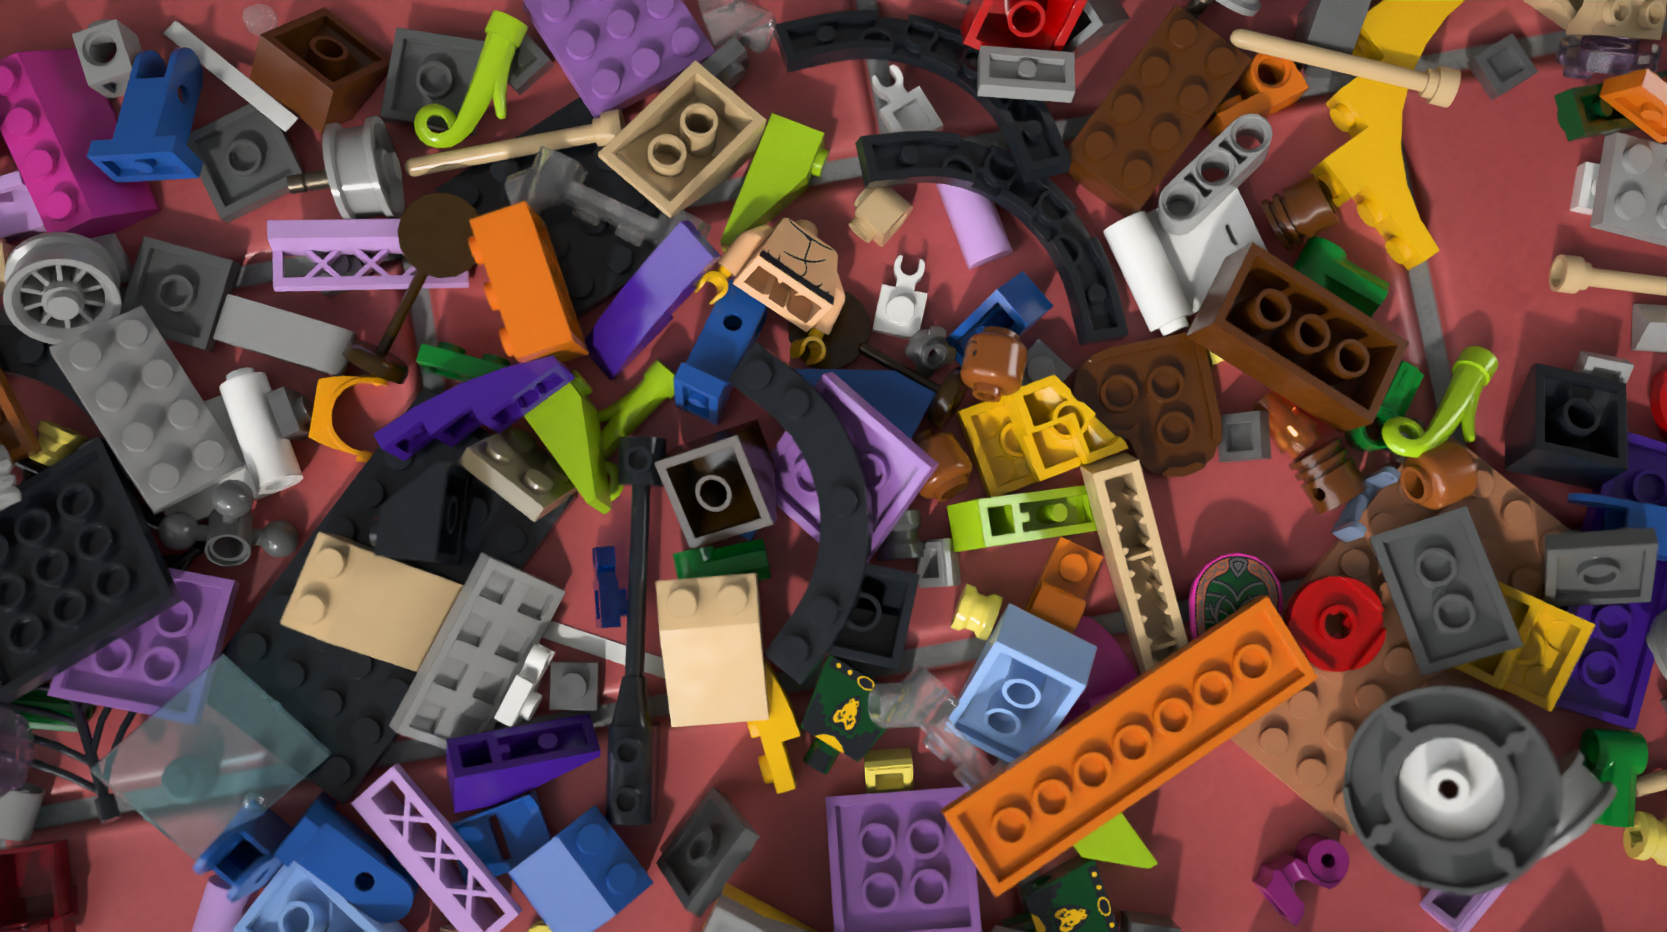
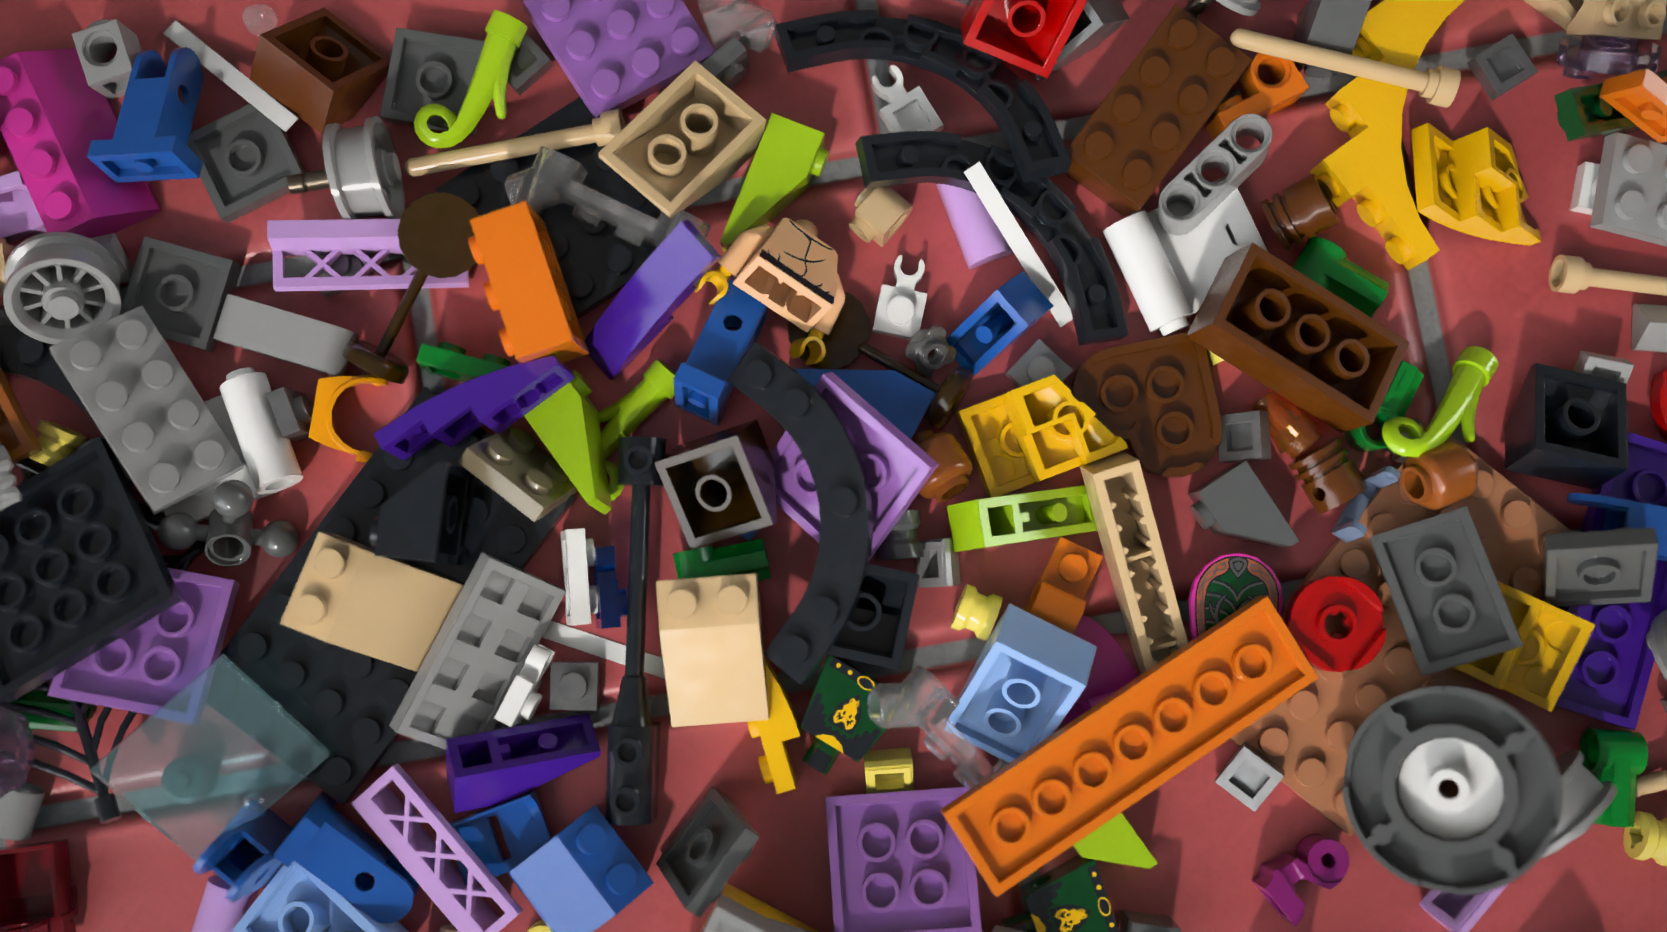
(577, 556): none -> white plate
(994, 363): dark orange head -> none
(1018, 242): none -> white sticker
(1026, 74): light grey plate -> none
(1240, 508): none -> dark grey slope
(1249, 776): none -> plate
(1471, 185): none -> yellow slope

